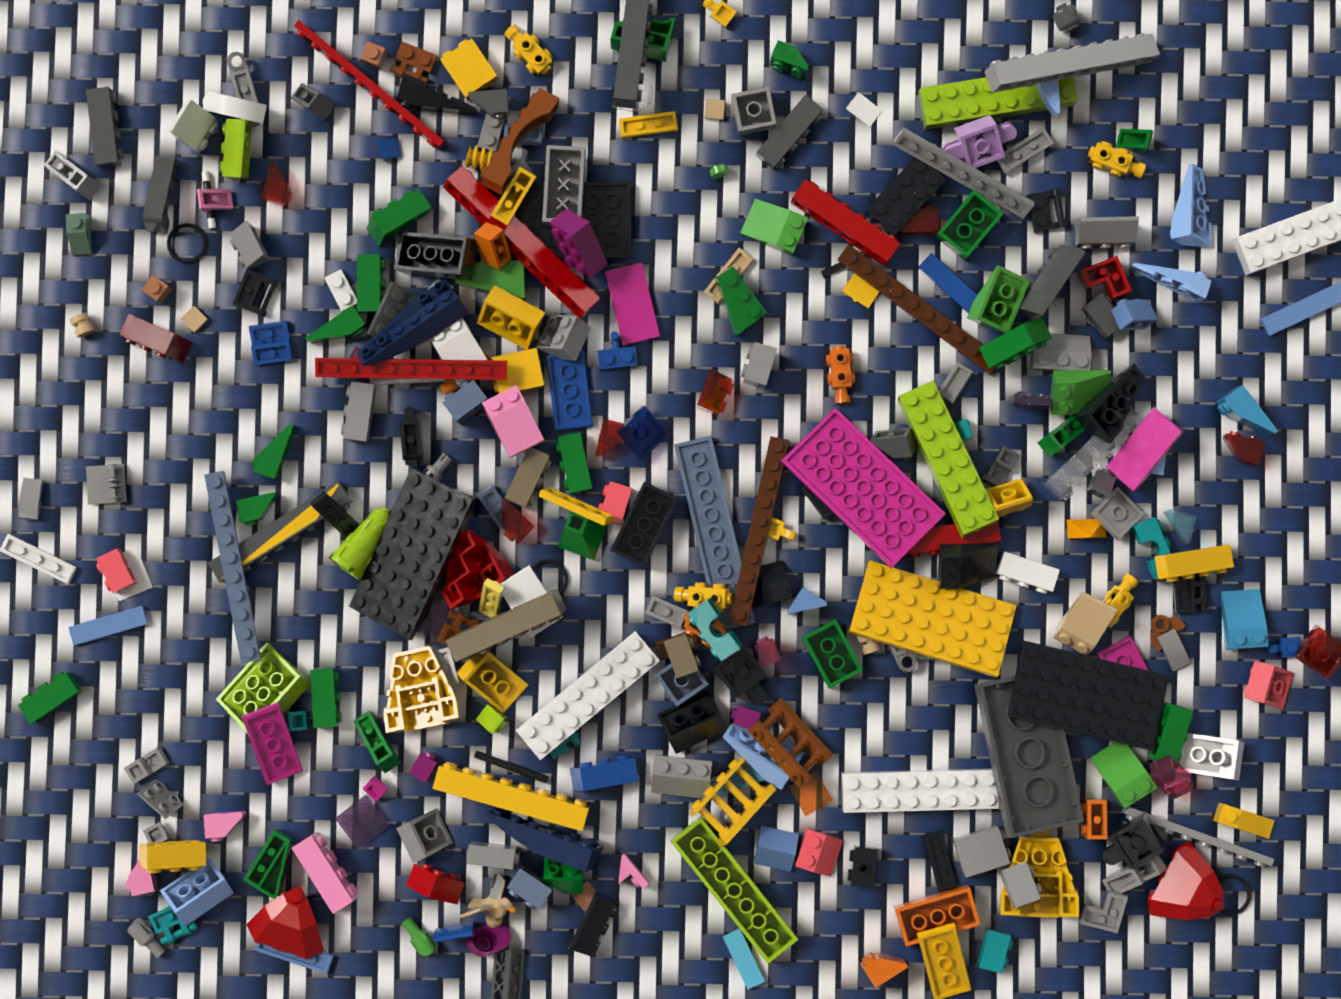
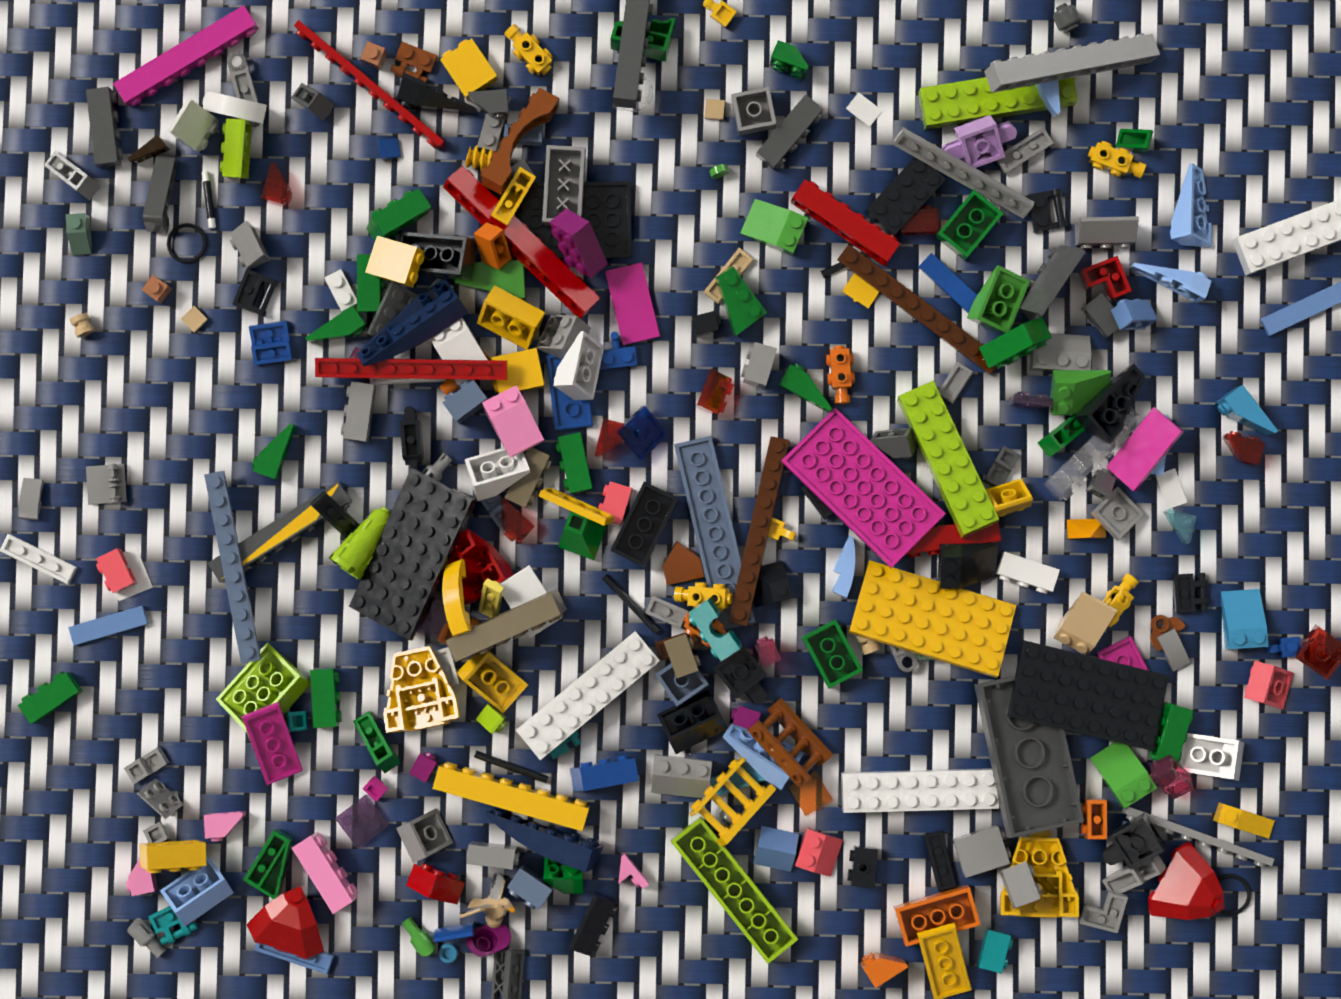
(150, 149): none -> dark brown slope
(155, 338): wedge -> none
(185, 56): none -> dark pink brick
(214, 199): bright pink slope -> none
(254, 508): green slope -> none
(395, 261): none -> brick
(448, 952): none -> dark azure tile
(453, 598): none -> yellow slope
(495, 472): none -> white slope
(560, 566): black tyre -> none
(580, 368): none -> white slope
(585, 898): nougat sticker -> none
(630, 603): none -> black bar
(648, 124): yellow tile -> none
(682, 565): none -> dark orange slope
(706, 323): none -> black brick
(743, 958): medium azure tile -> none
(801, 385): none -> green slope
(805, 601): medium blue slope -> none
(845, 568): none -> light blue slope
(964, 429): teal brick -> none
(1151, 531): teal arch -> none
(1171, 488): none -> white sticker
(1193, 562): yellow brick -> none

